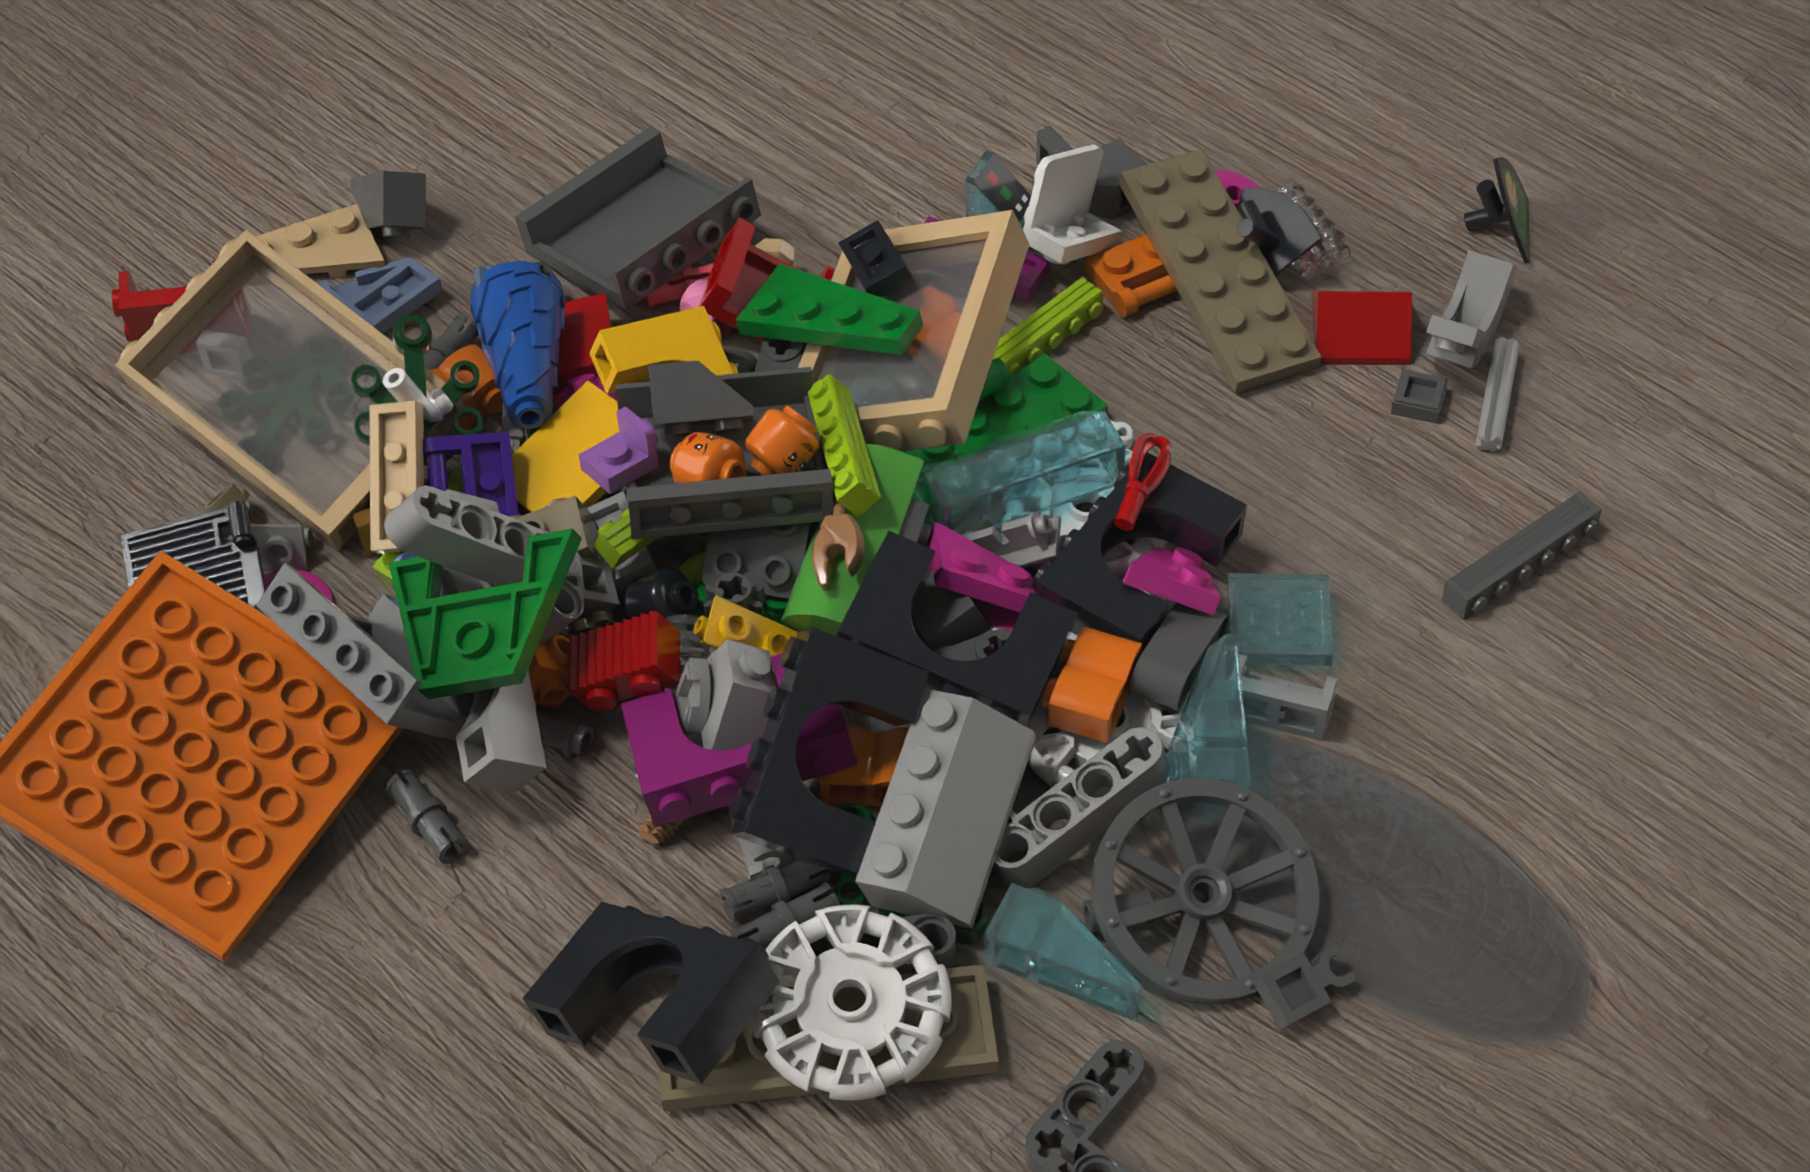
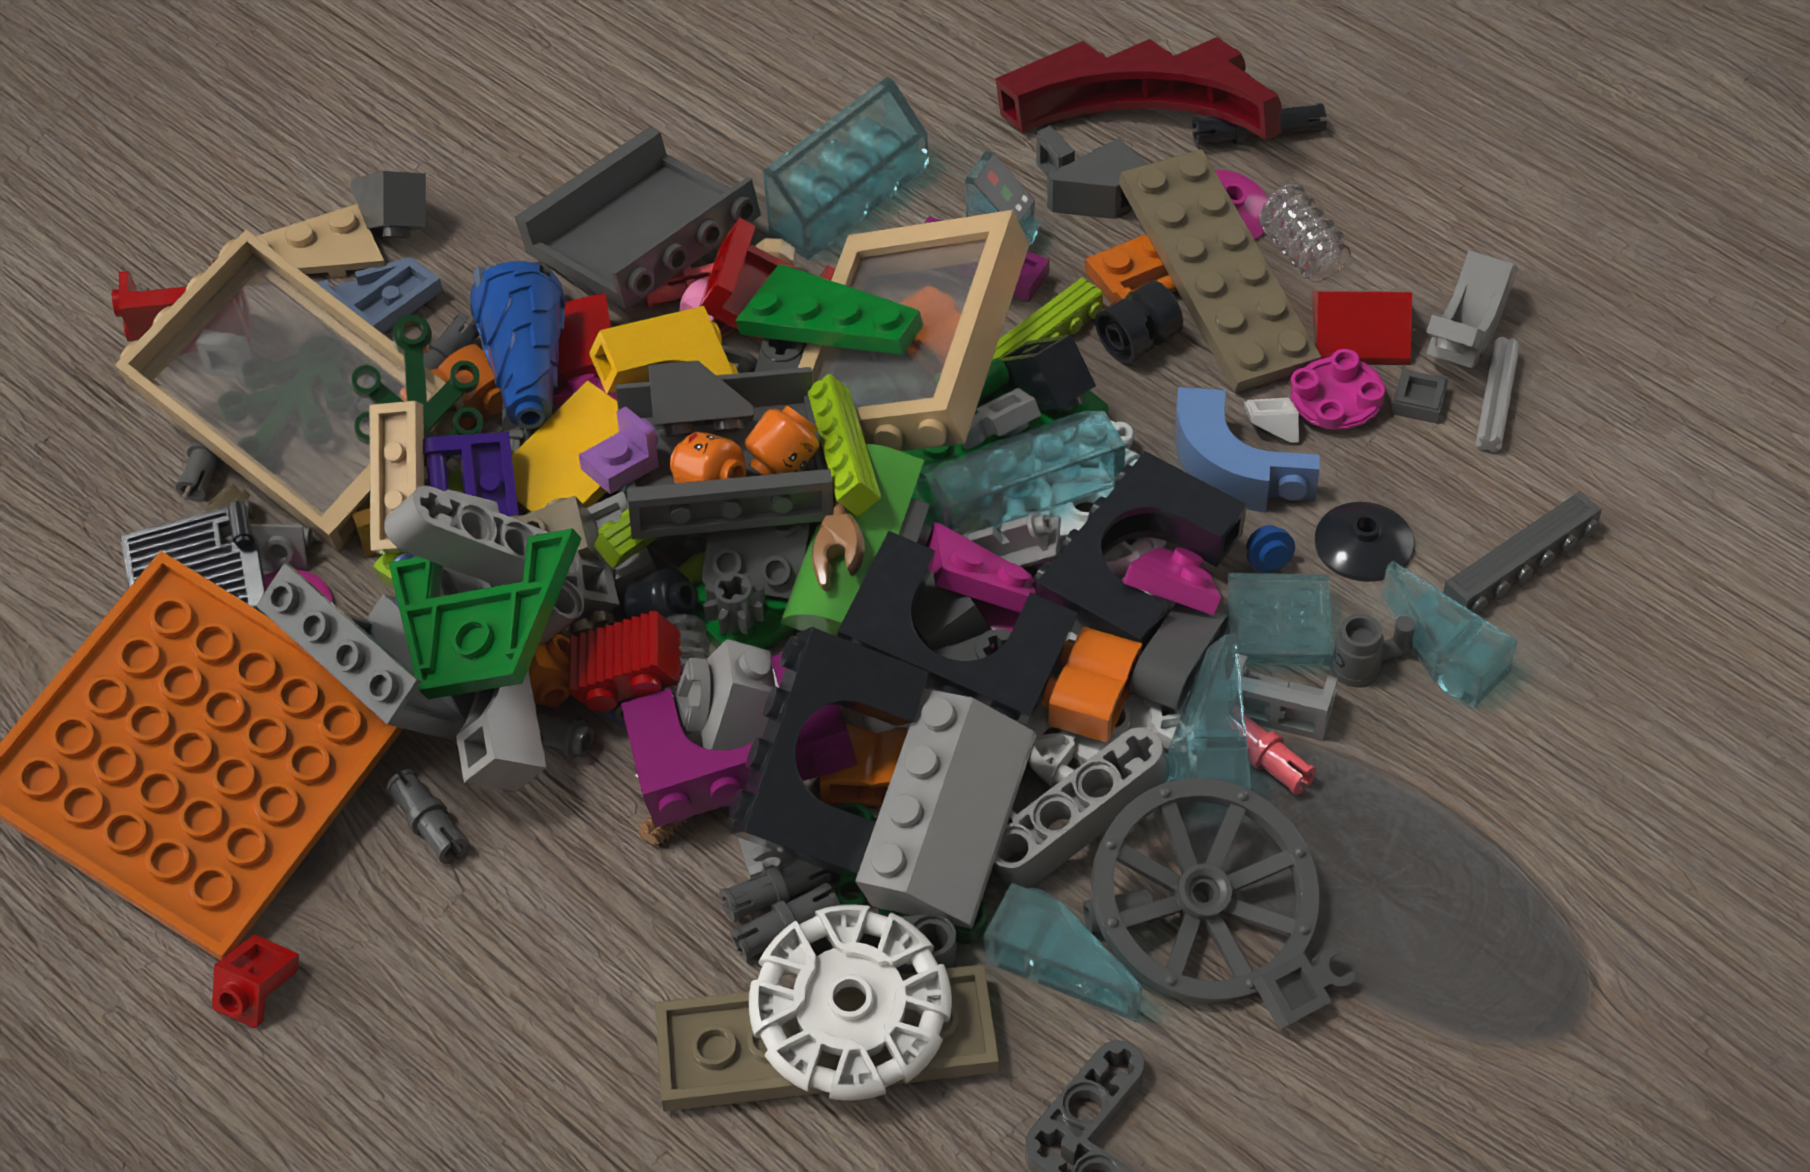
(198, 471): none -> dark grey pin
(249, 976): none -> red bracket
(404, 389): white arm -> none
(621, 948): black arch -> none
(741, 625): yellow hinge -> none
(845, 169): none -> clear light blue slope
(875, 260): black plate -> none
(1002, 416): none -> light grey plate
(1050, 372): none -> black slope
(1059, 208): white bracket -> none
(1137, 492): red piece -> none
(1139, 321): none -> black wheel
(1145, 76): none -> dark red arch
(1223, 461): none -> medium blue arch
(1269, 548): none -> blue plate
(1269, 752): none -> coral pin
(1275, 416): none -> white slope
(1276, 226): black shield -> none
(1291, 121): none -> black pin
(1337, 391): none -> dark pink dish
(1362, 648): none -> dark grey piece
(1363, 540): none -> black dish
(1451, 641): none -> clear light blue slope
(1512, 209): black shield -> none

